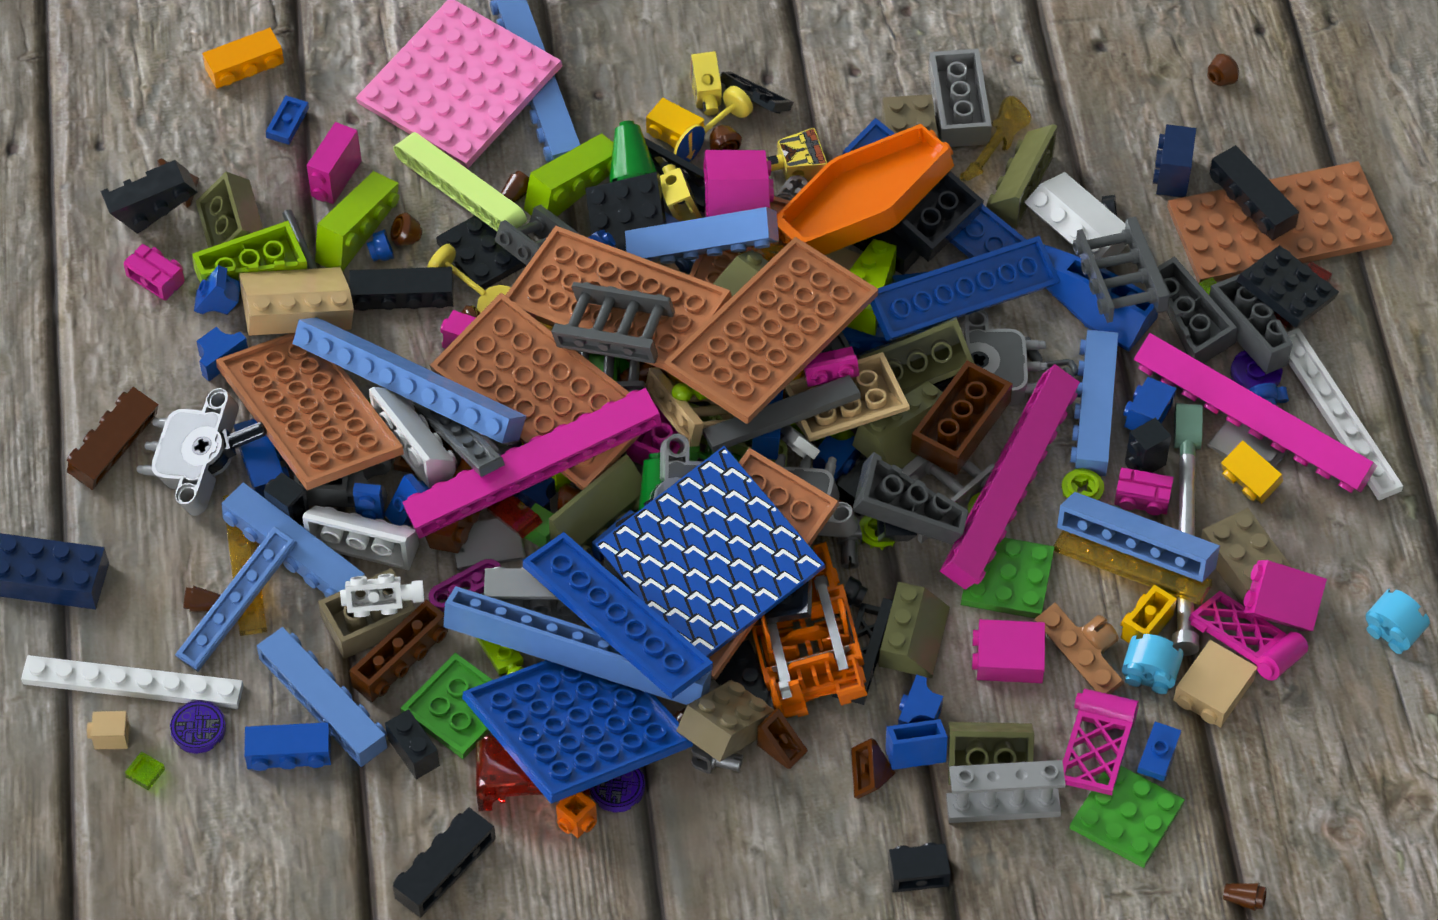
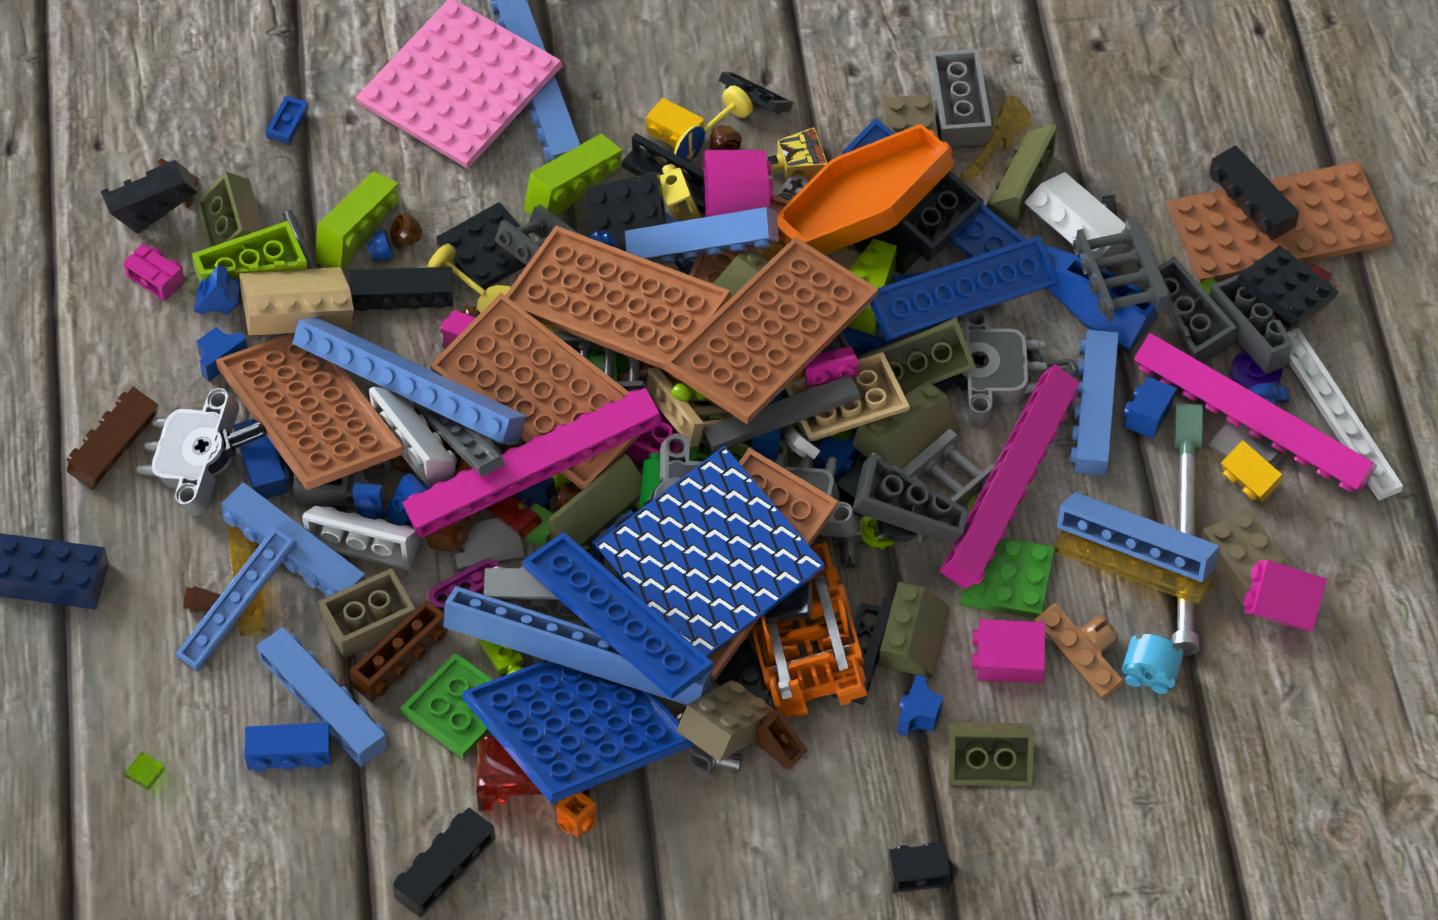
(109, 730): tan brick -> none
(131, 681): white plate -> none
(197, 726): tile -> none
(243, 58): light orange brick -> none
(287, 497): black brick -> none
(334, 163): dark pink brick -> none
(375, 597): white brick -> none
(412, 744): black brick -> none
(458, 182): yellowish green beam -> none
(516, 186): reddish brown cone -> none
(618, 343): dark grey fence -> none
(620, 792): dark purple tile -> none
(630, 153): green cone -> none
(706, 82): light yellow torso -> none
(855, 592): black piece -> none
(870, 768): reddish brown slope -> none
(926, 747): blue brick -> none
(961, 417): reddish brown brick -> none
(1005, 791): light grey fence -> none
(1079, 478): lime gear -> none
(1106, 713): dark pink piece -> none
(1130, 819): bright green plate -> none
(1143, 491): dark pink brick -> none
(1148, 447): black brick -> none
(1149, 615): yellow brick -> none
(1159, 751): blue brick -> none
(1174, 160): dark blue brick -> none
(1215, 683): tan brick -> none
(1223, 70): reddish brown cone -> none
(1246, 895): reddish brown cone -> none
(1274, 654): dark pink piece -> none
(1396, 620): medium azure brick -> none

